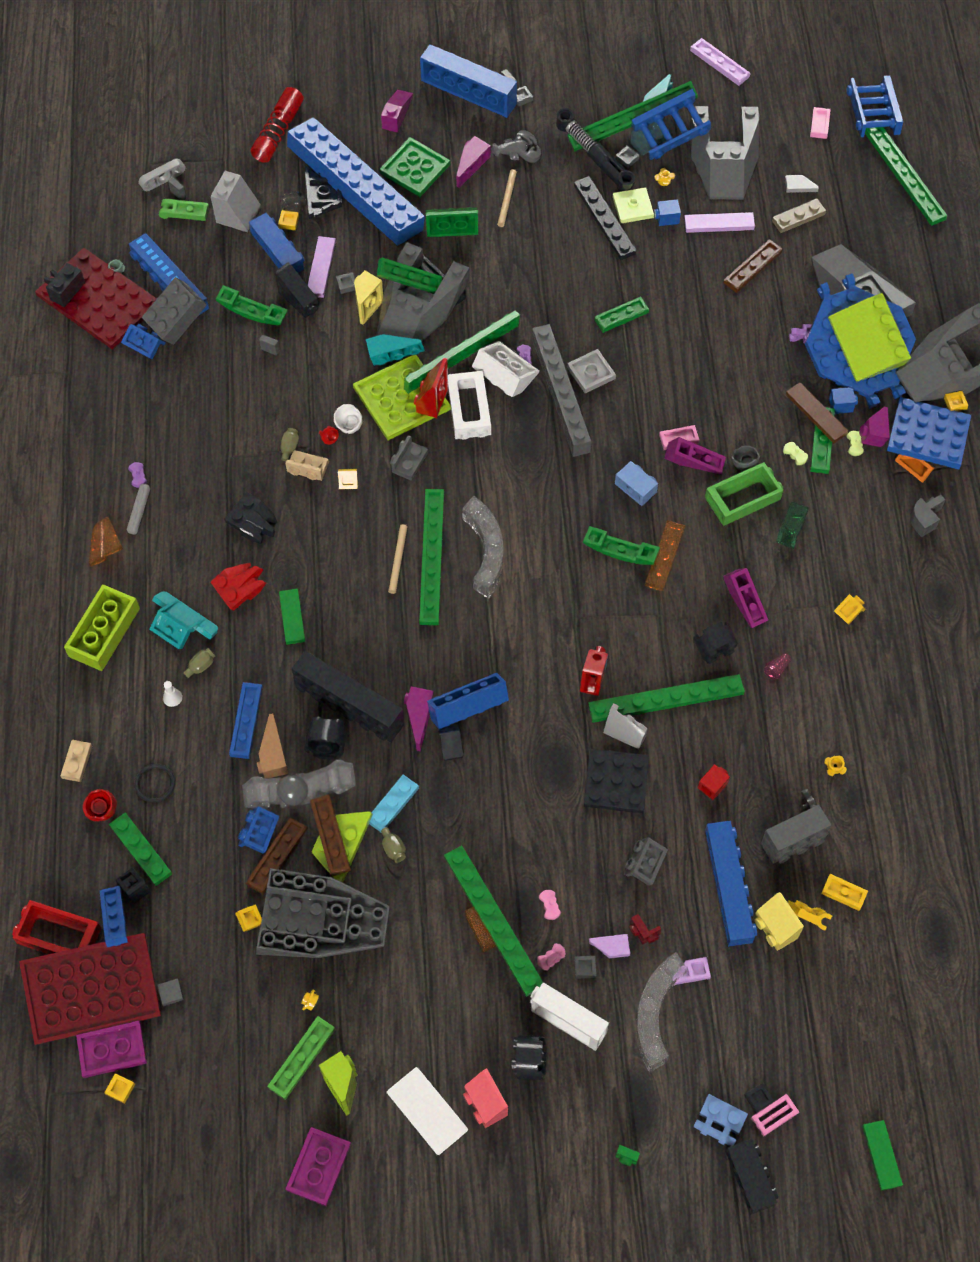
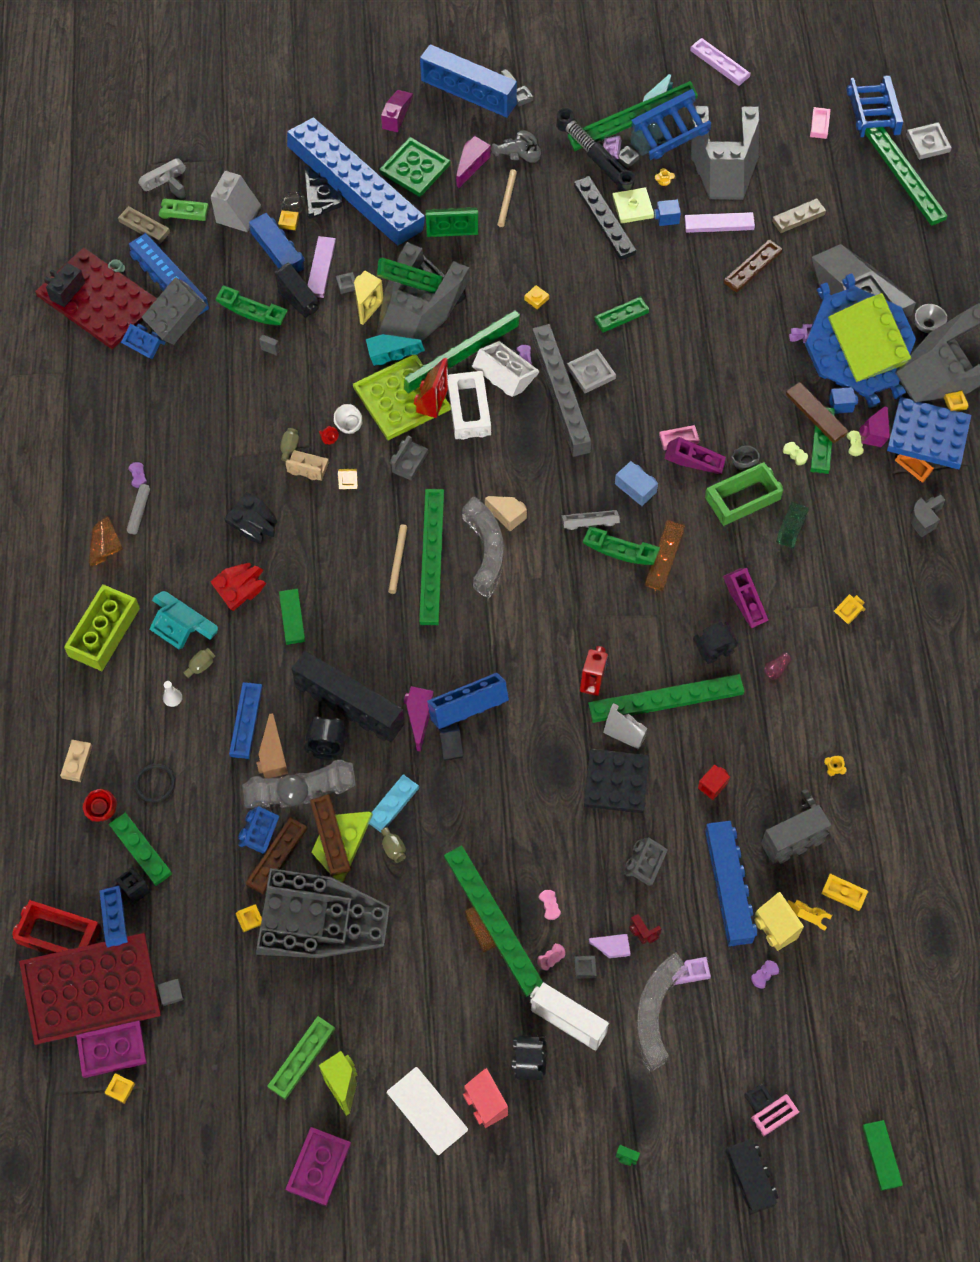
(144, 224): none -> dark tan plate
(284, 110): red piece -> none
(309, 1000): yellow plate -> none
(507, 510): none -> tan slope
(536, 297): none -> yellow plate
(592, 519): none -> light grey plate
(613, 145): none -> lavender tile
(722, 1114): medium blue plate -> none
(764, 974): none -> medium lavender piece
(799, 183): tile -> none
(928, 141): none -> light grey plate
(930, 313): none -> light grey piece

